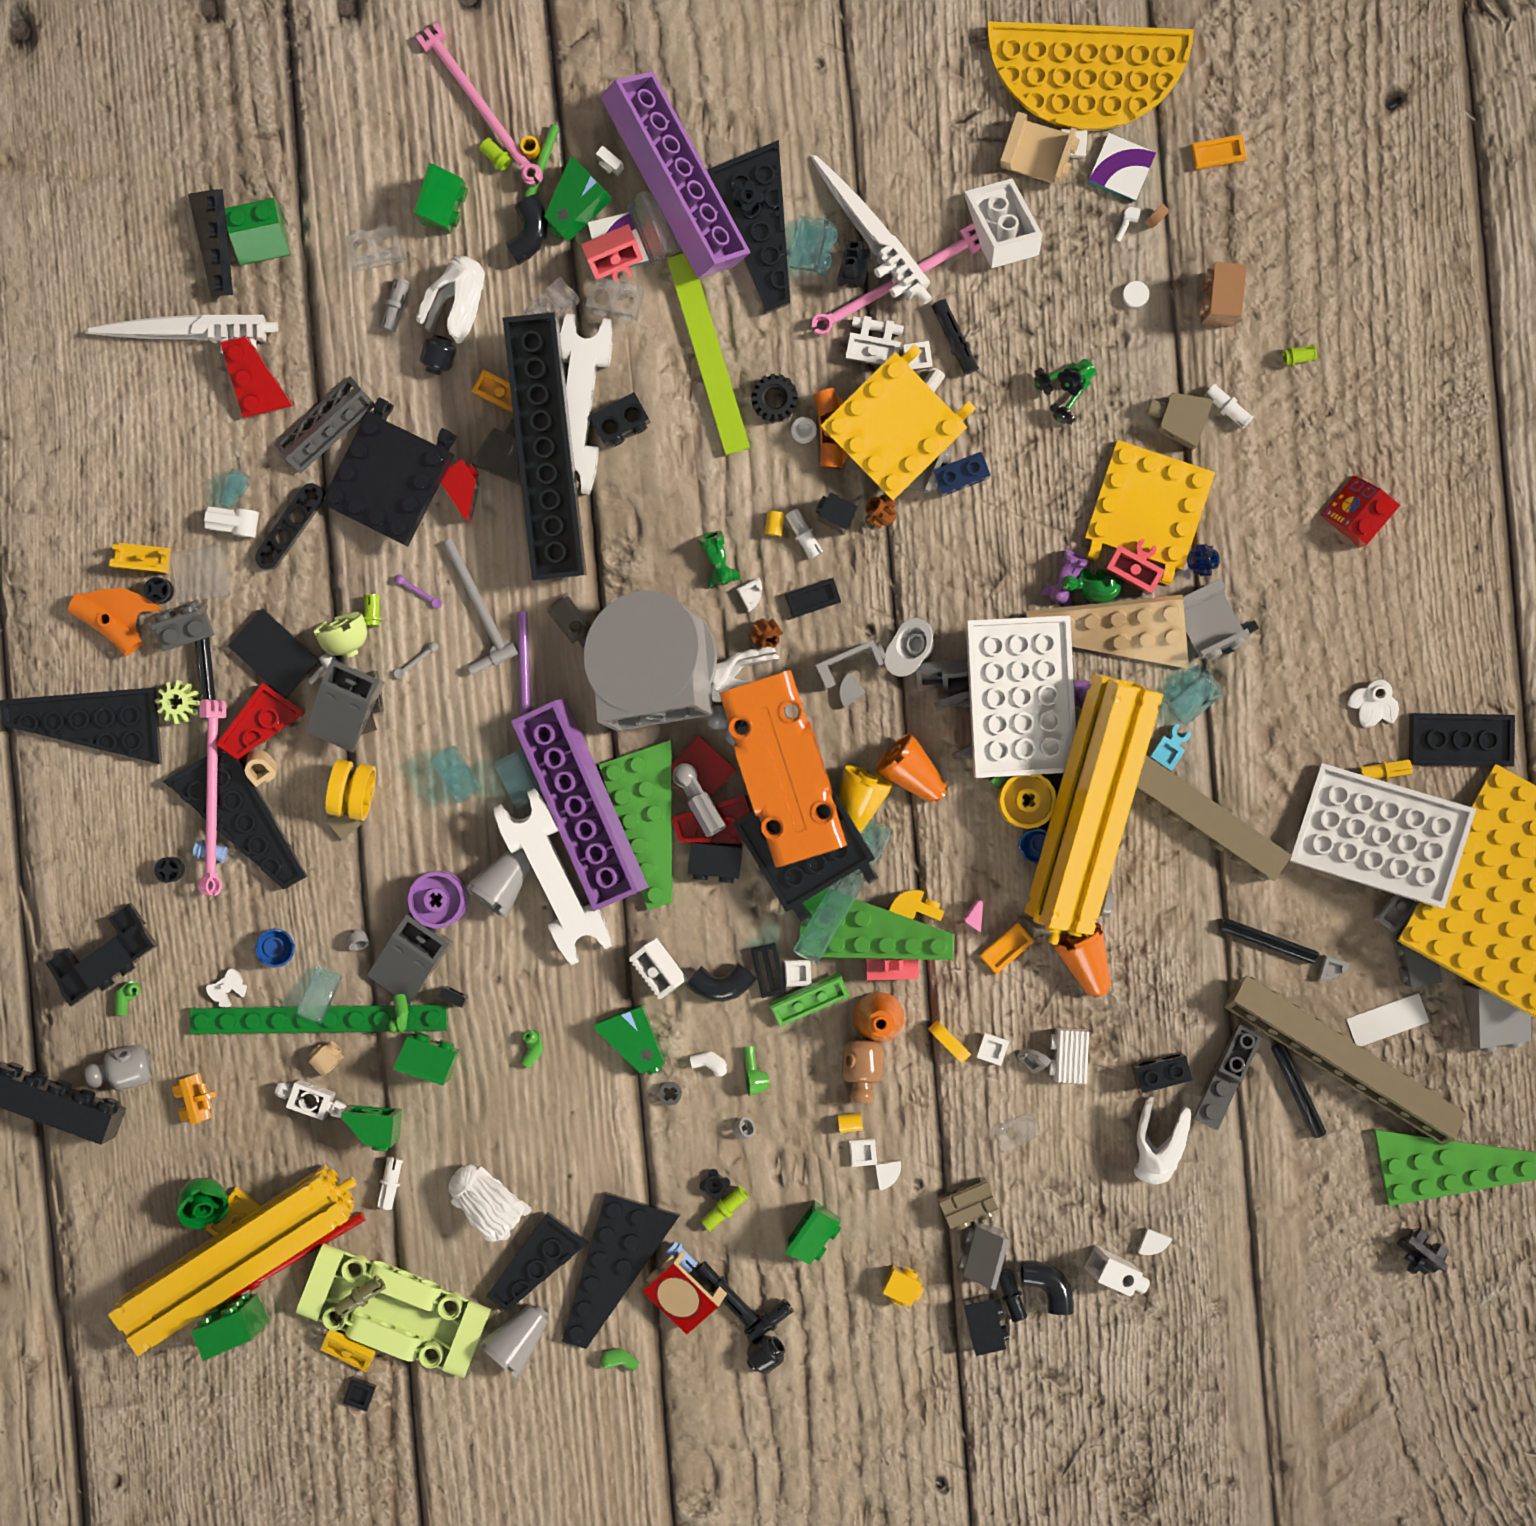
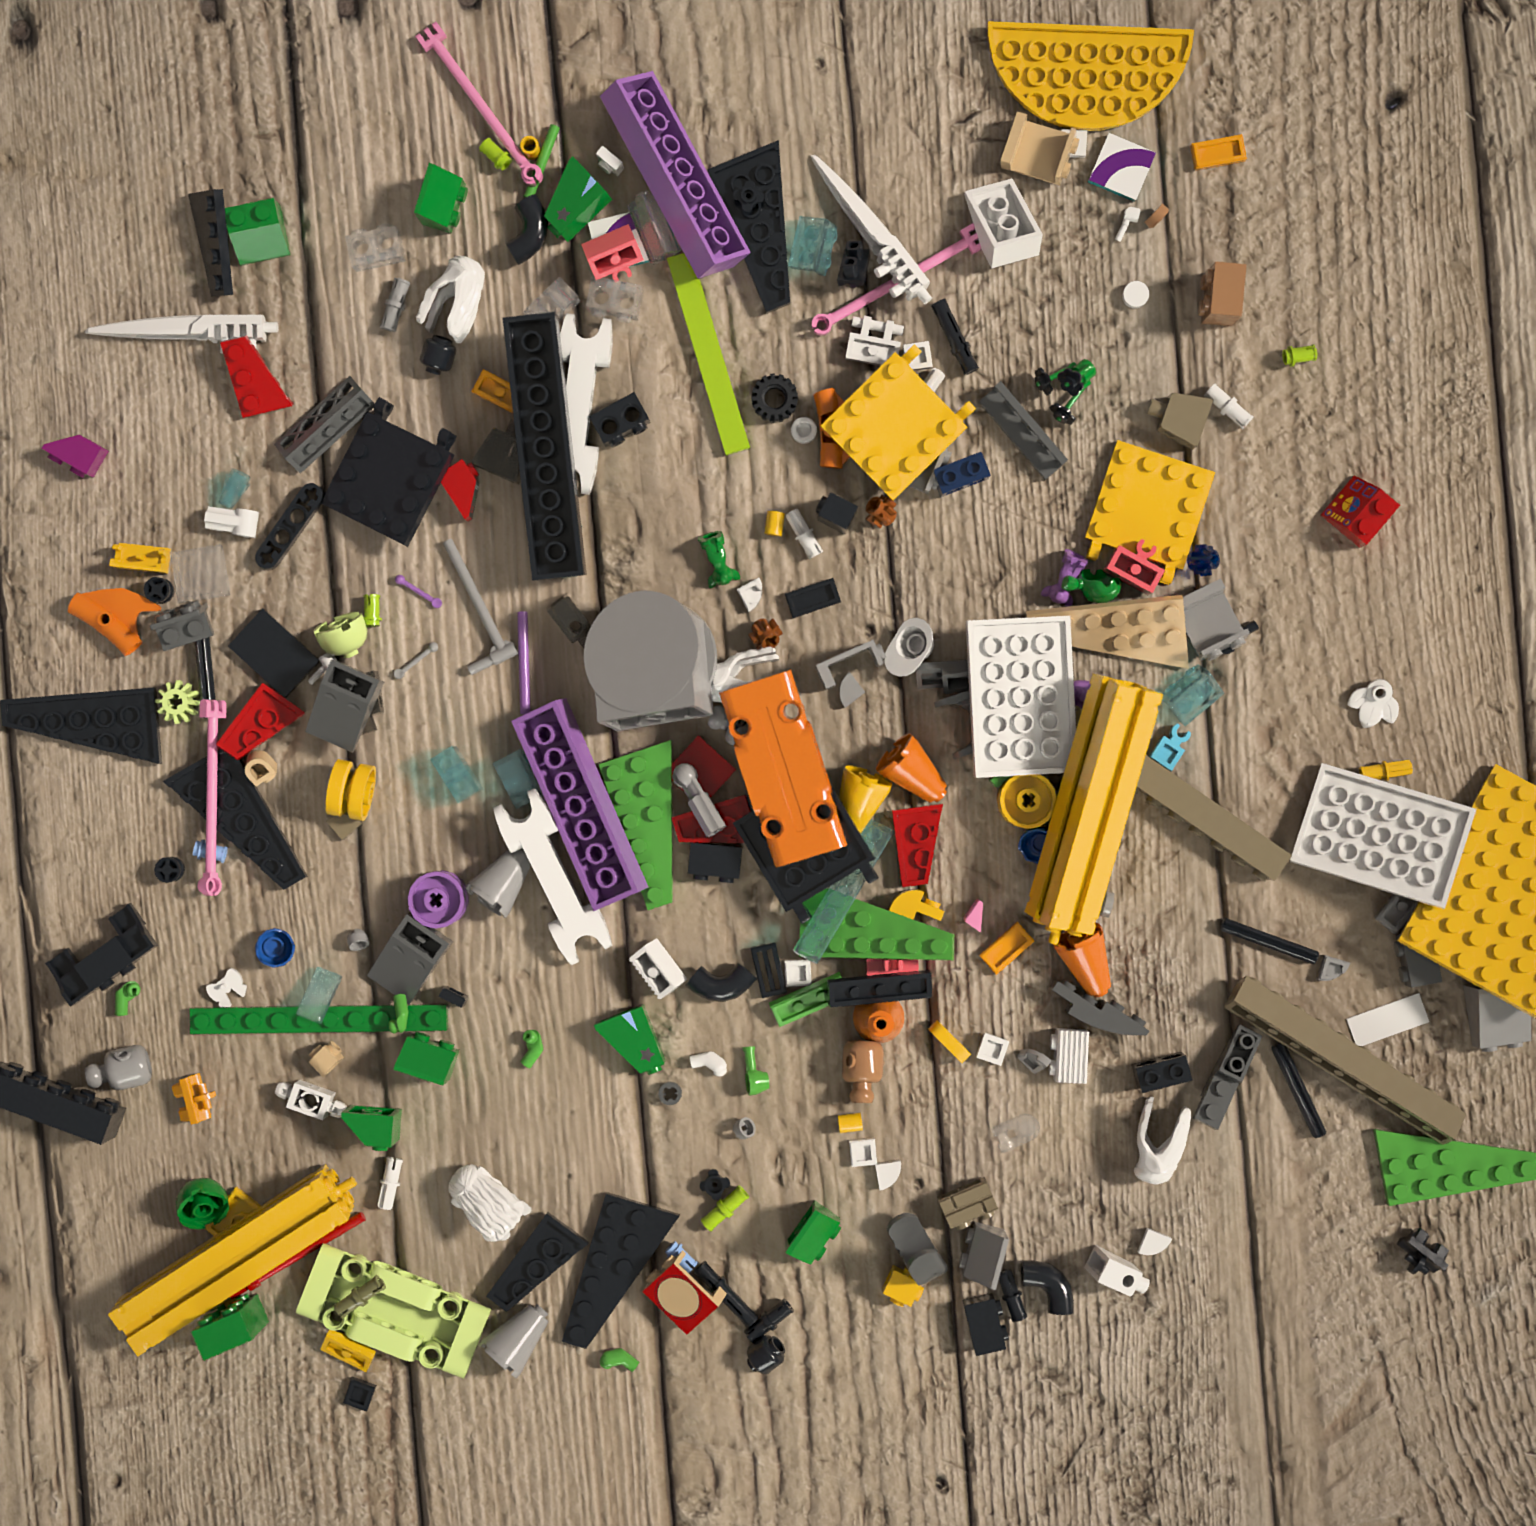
(78, 452): none -> magenta slope
(878, 988): none -> black fence
(915, 842): none -> red wing
(916, 1248): none -> dark grey animal
(1023, 431): none -> dark grey fence
(1105, 1017): none -> dark grey slope
(1461, 739): black tile -> none

